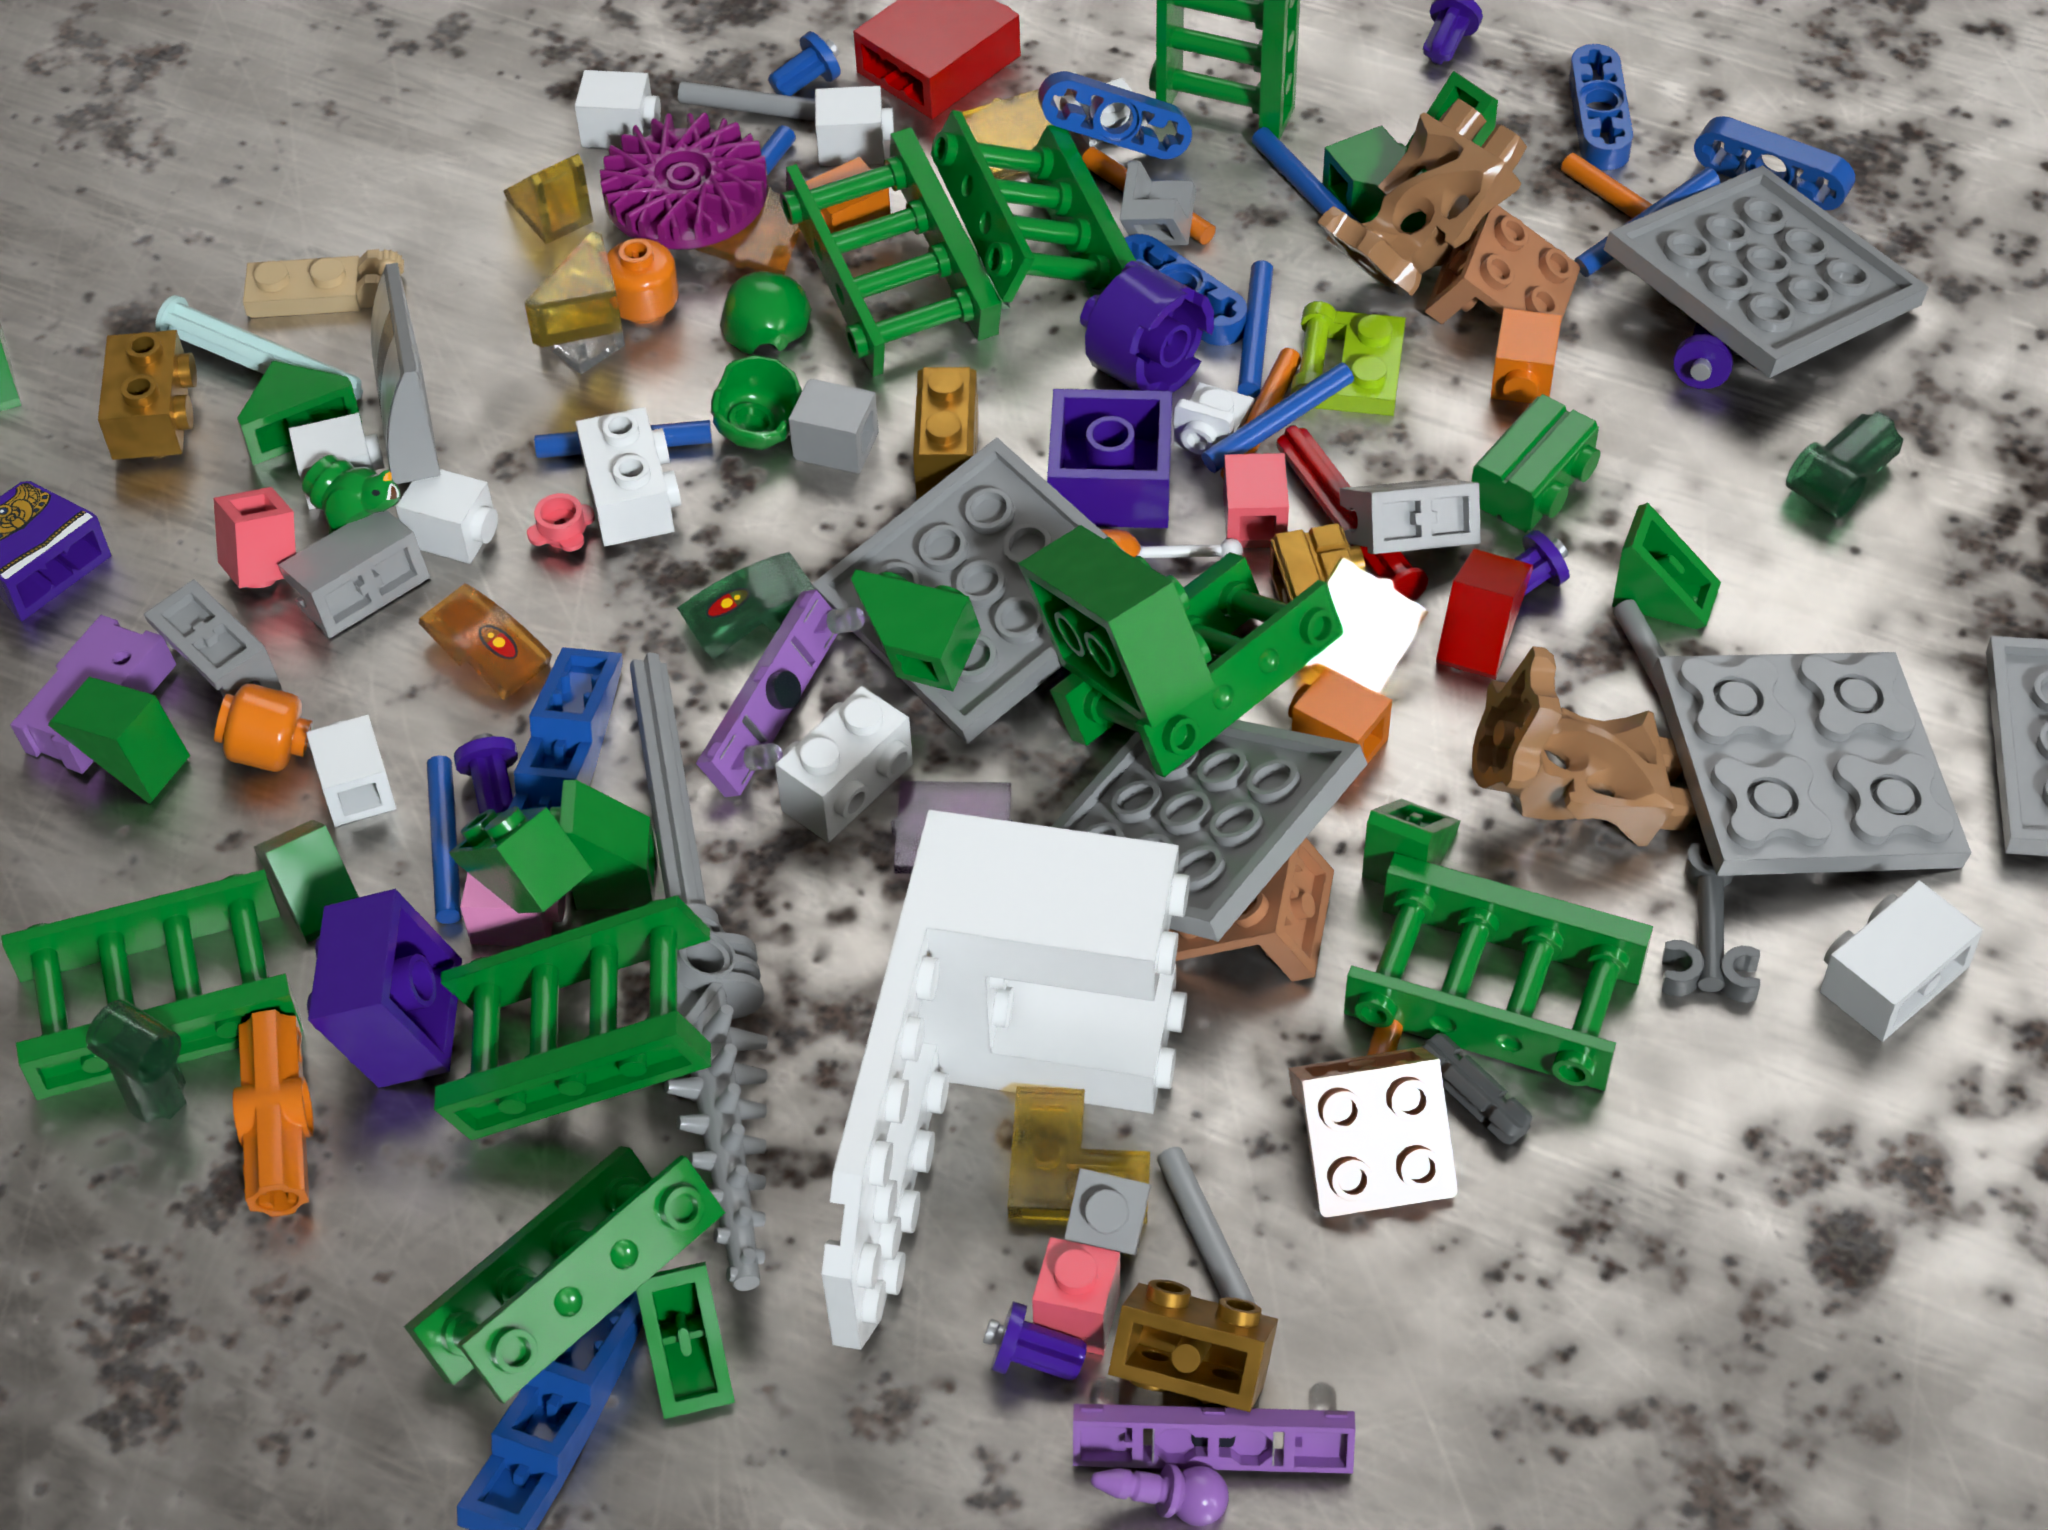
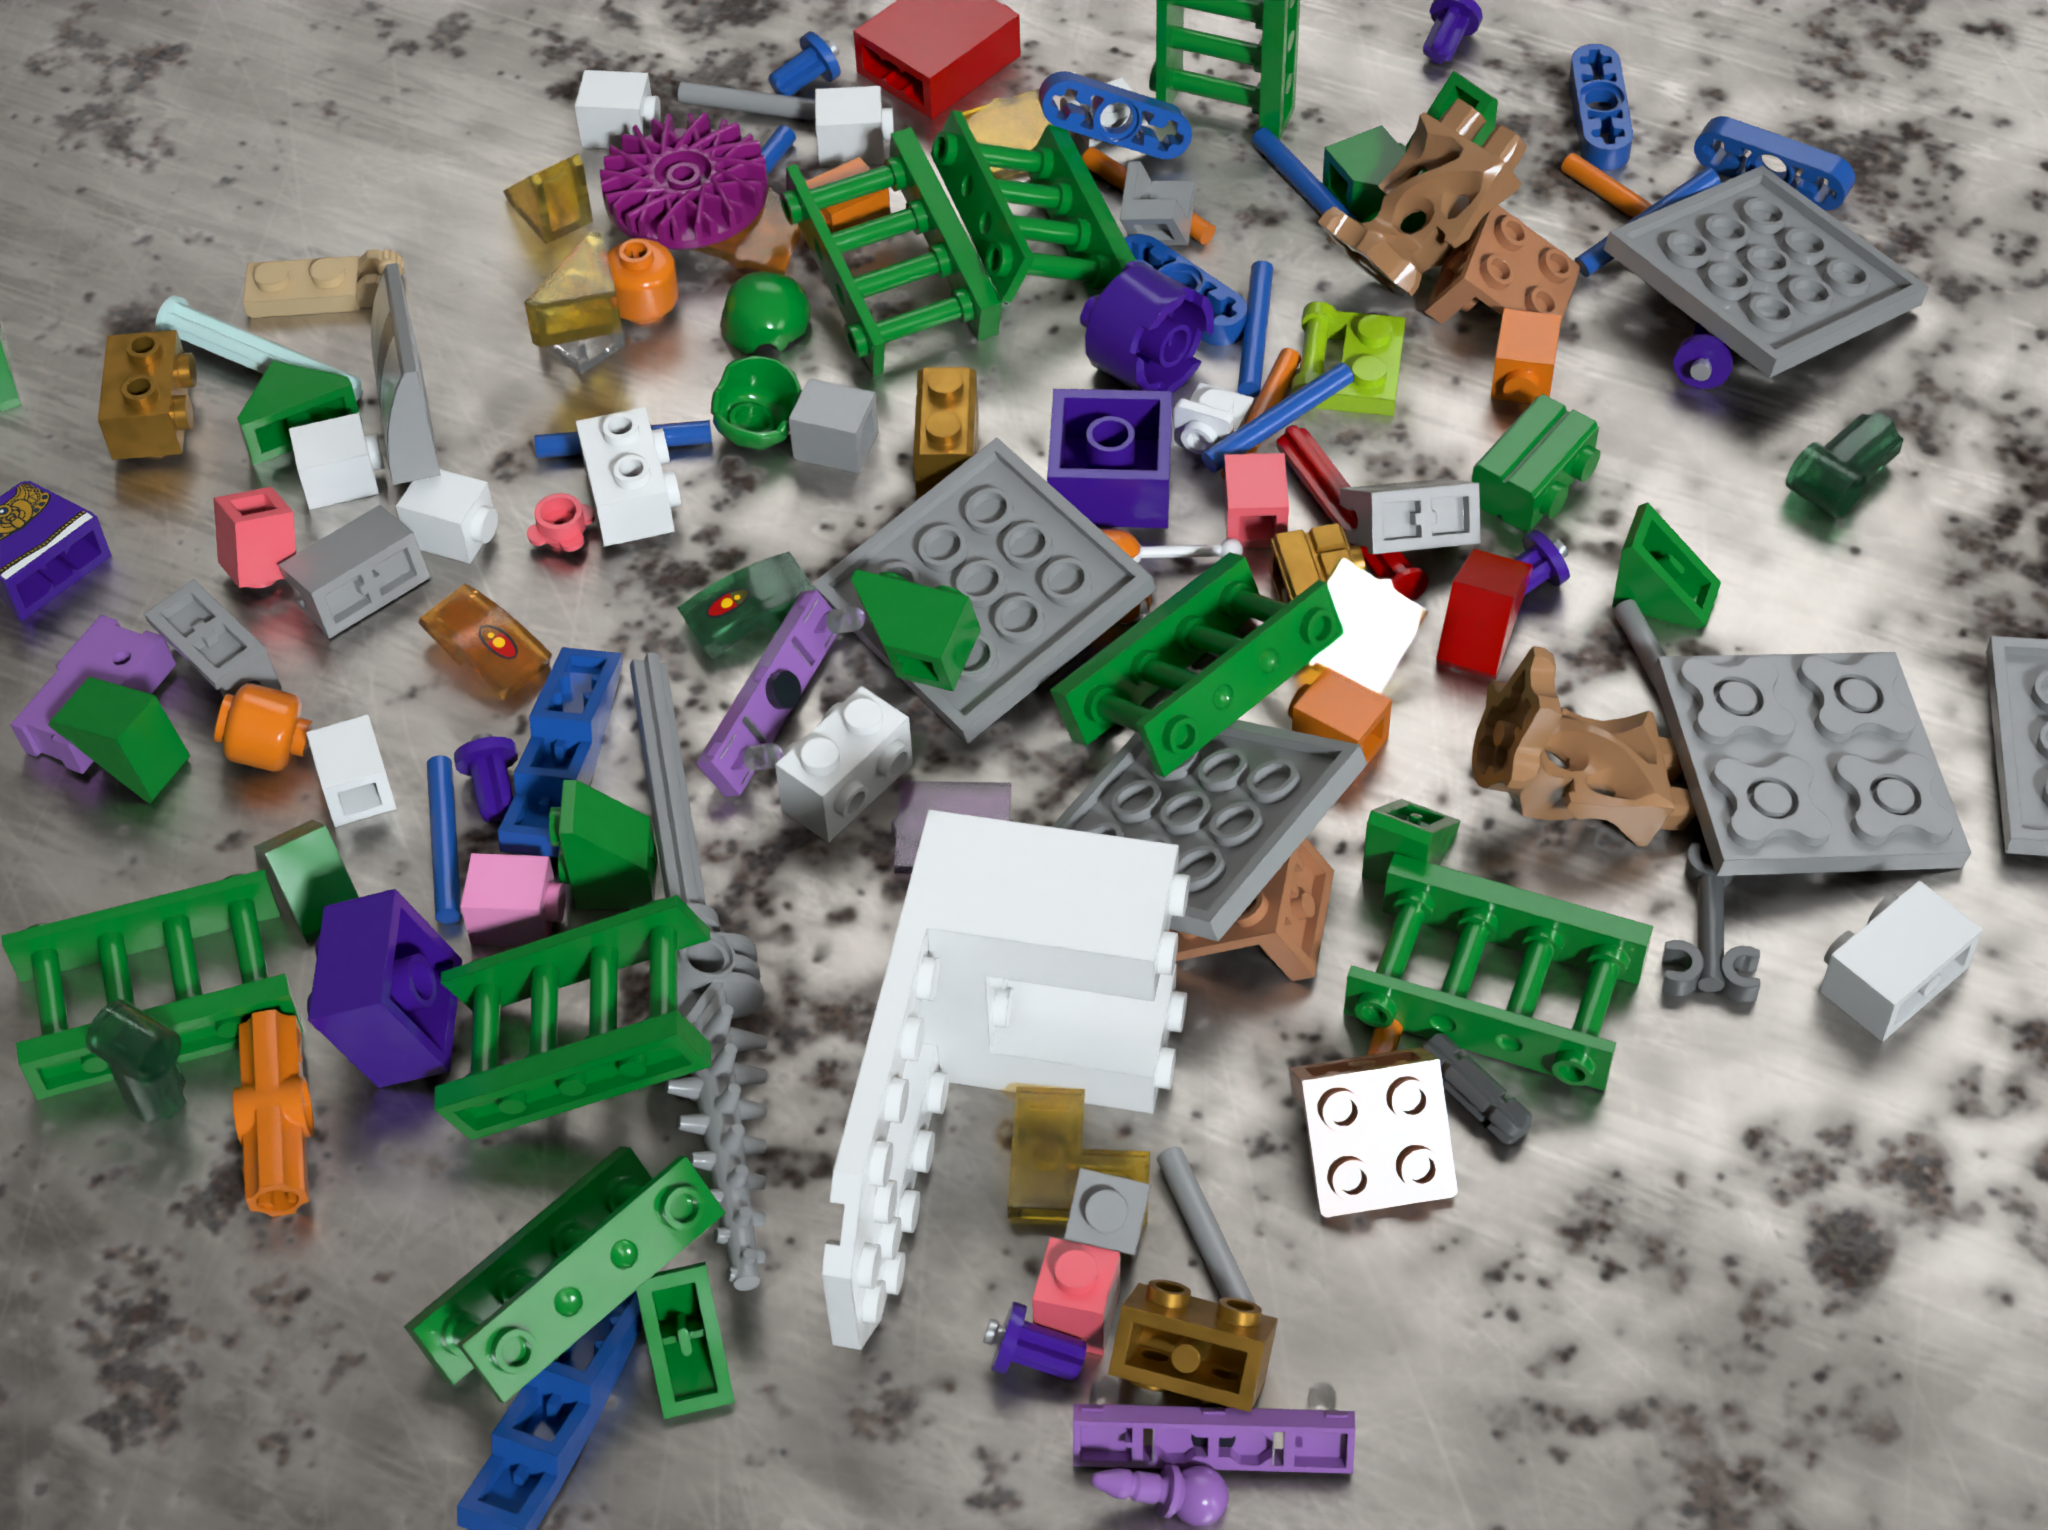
(347, 491): green animal -> none
(521, 857): green slope -> none
(1119, 625): green brick -> none

